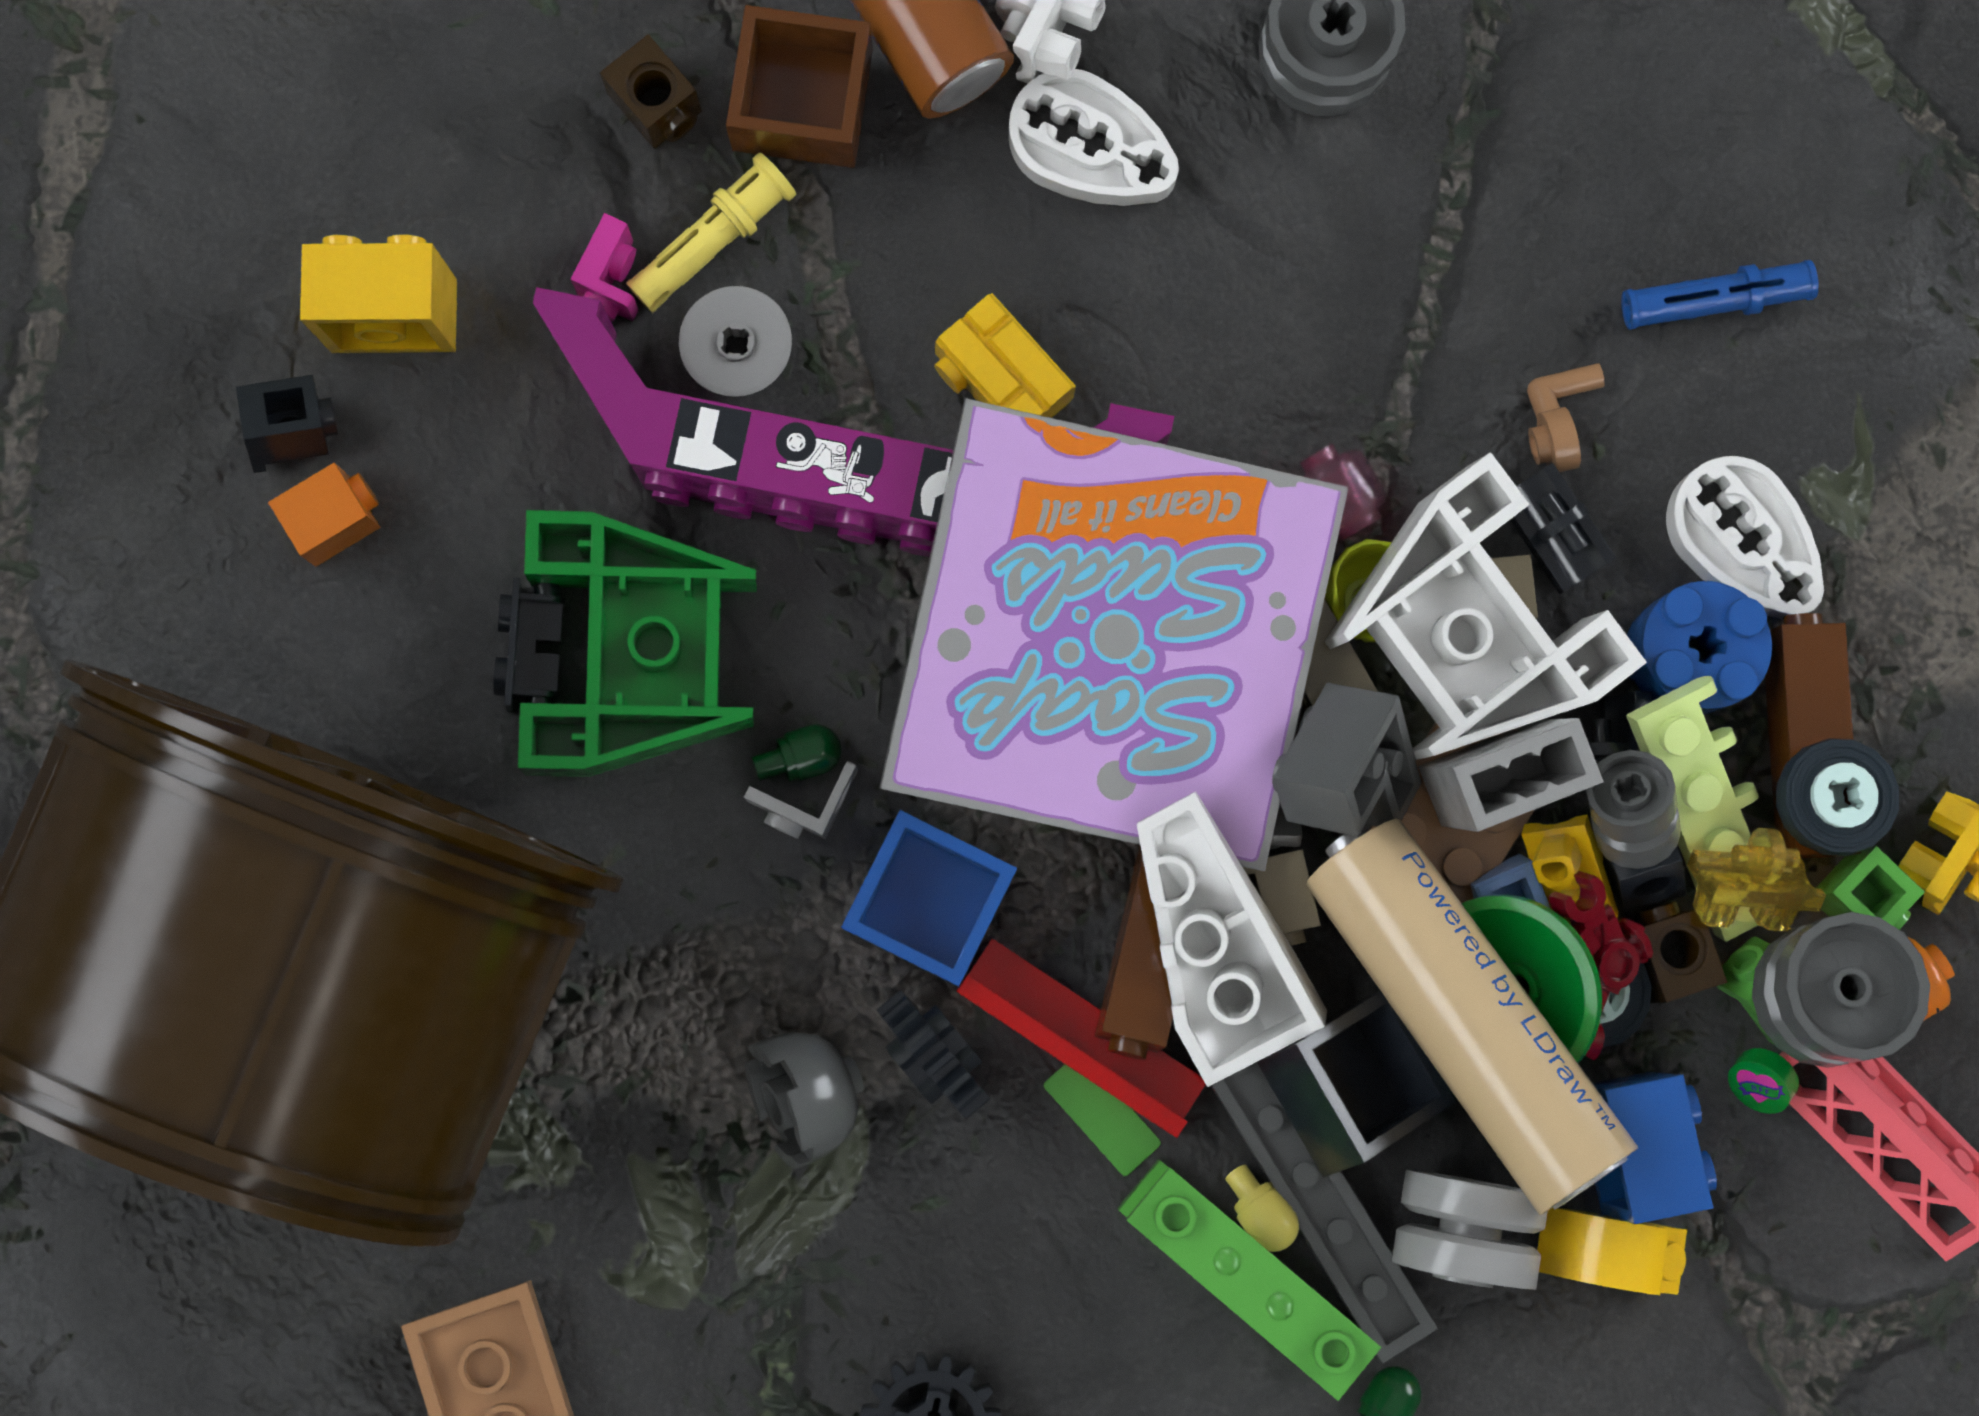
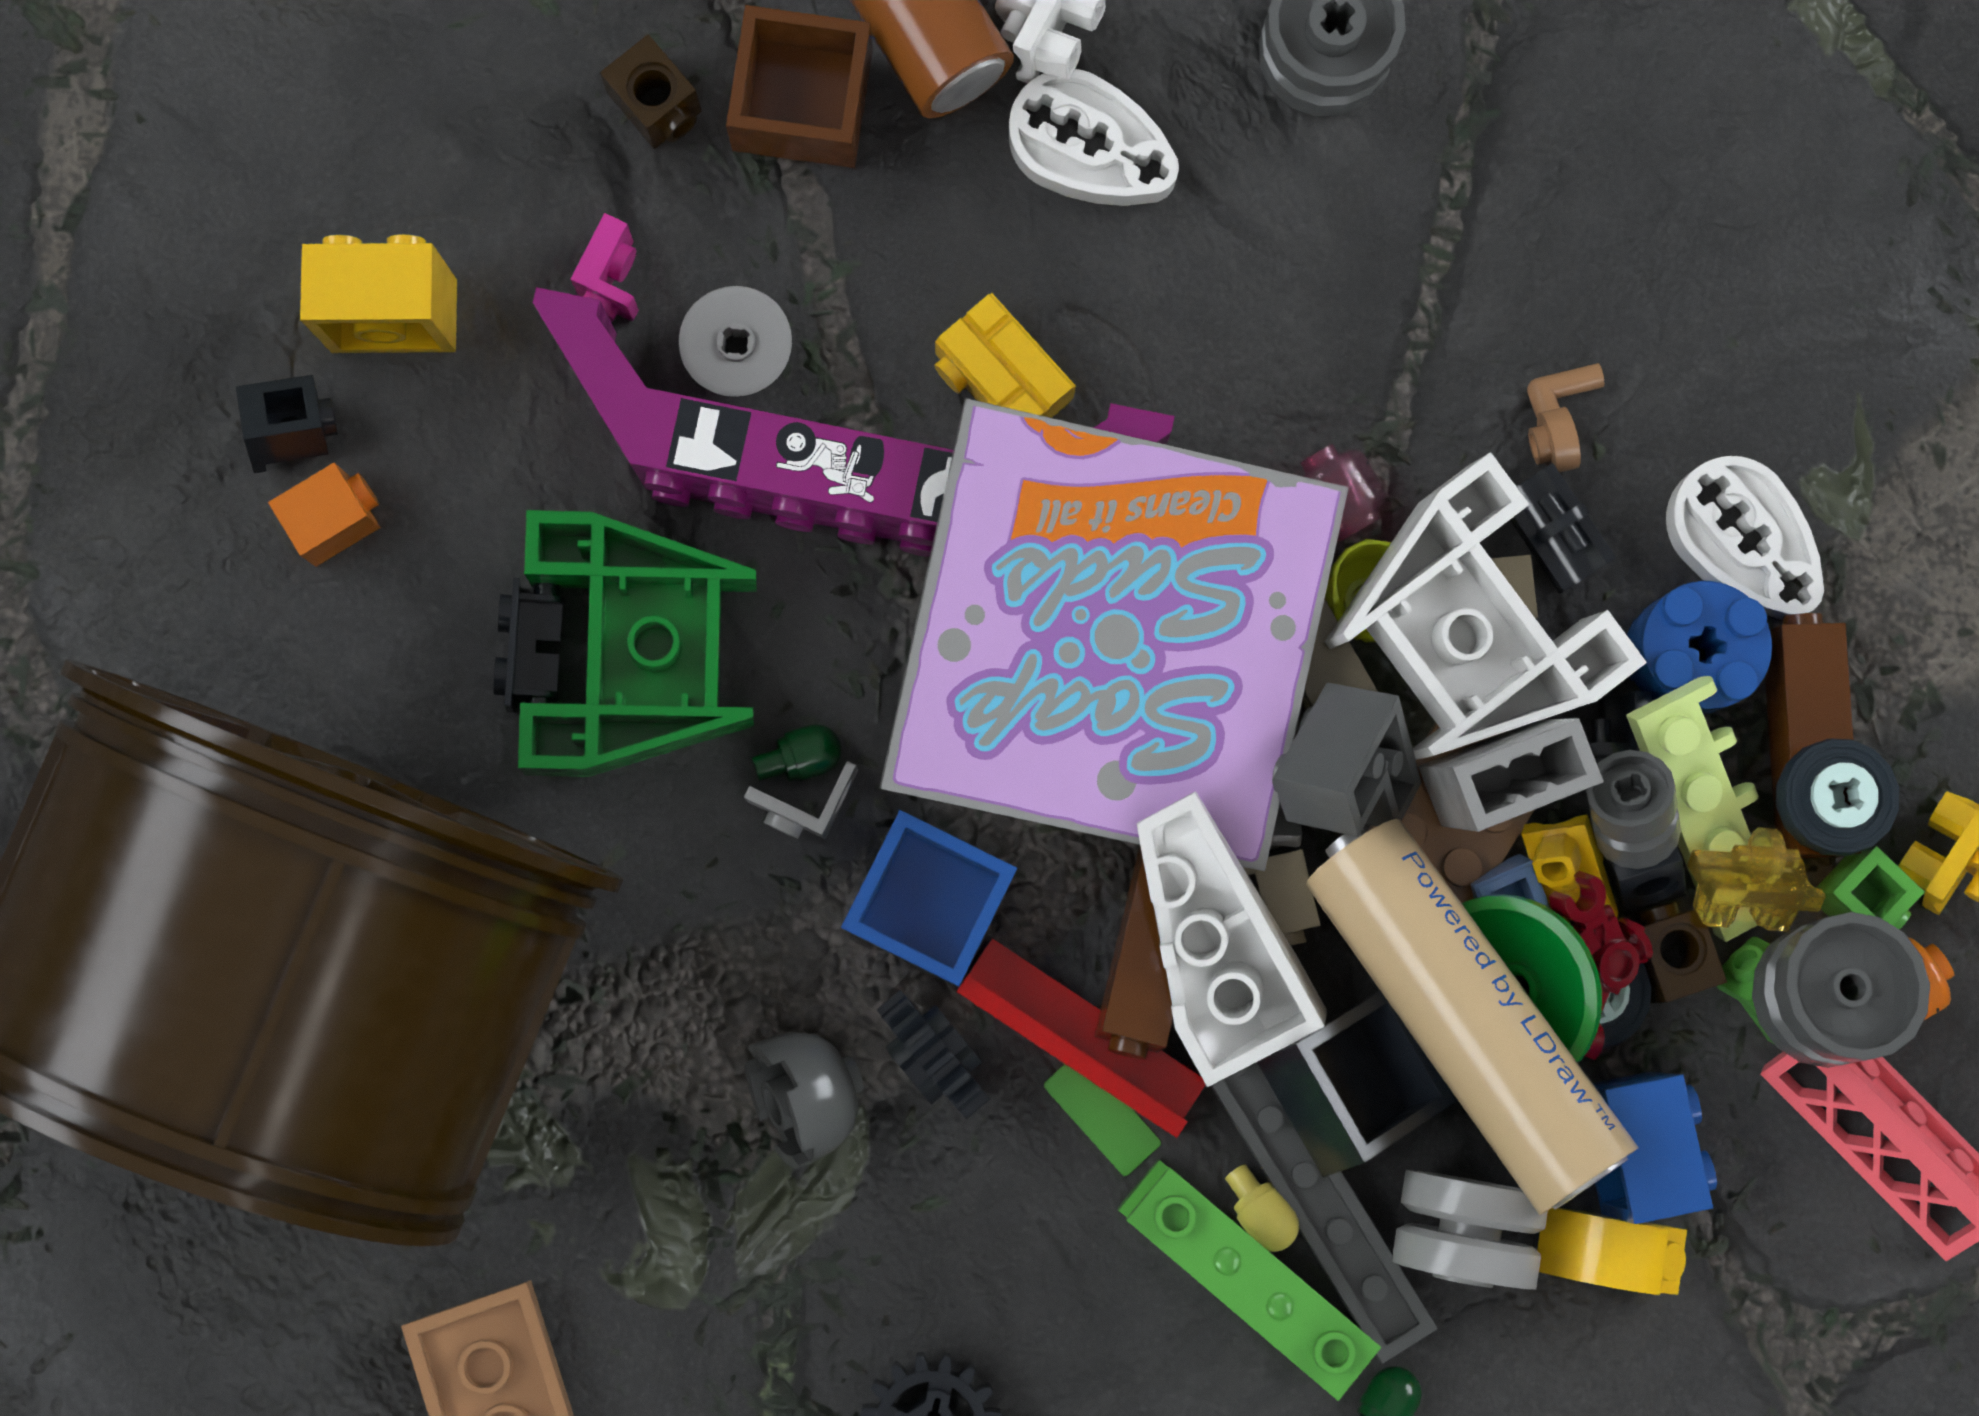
(732, 214): light yellow pin -> none
(1763, 1080): green tile -> none
(1786, 281): blue pin -> none

